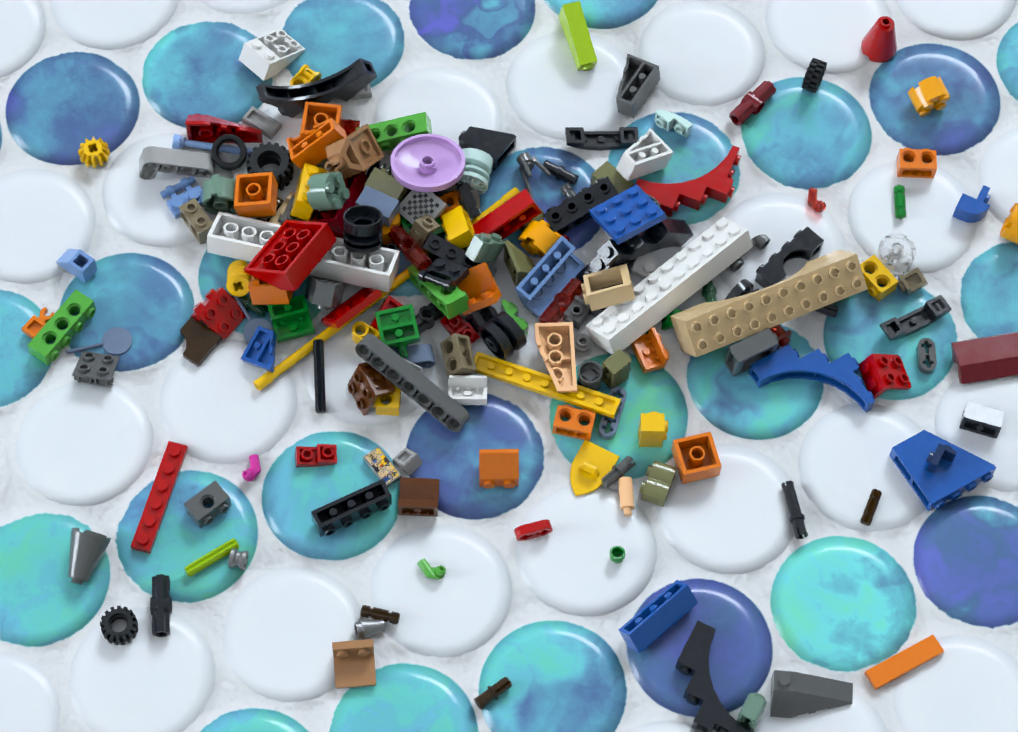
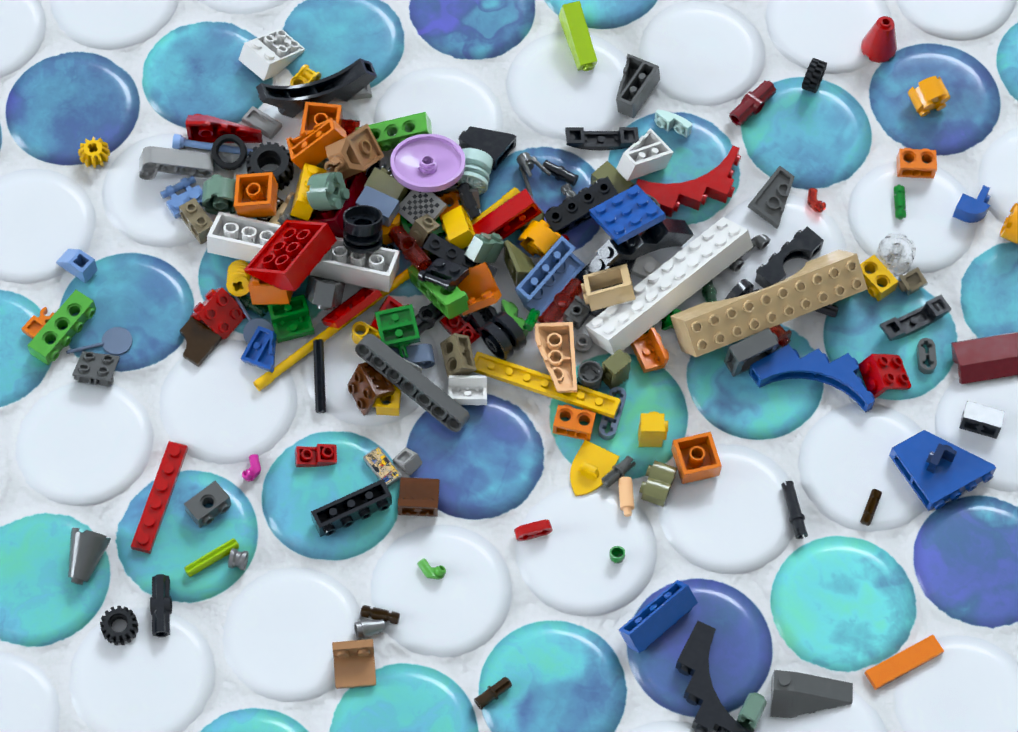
(498, 468): orange slope -> none
(531, 319): none -> green axle
(772, 197): none -> dark grey wing

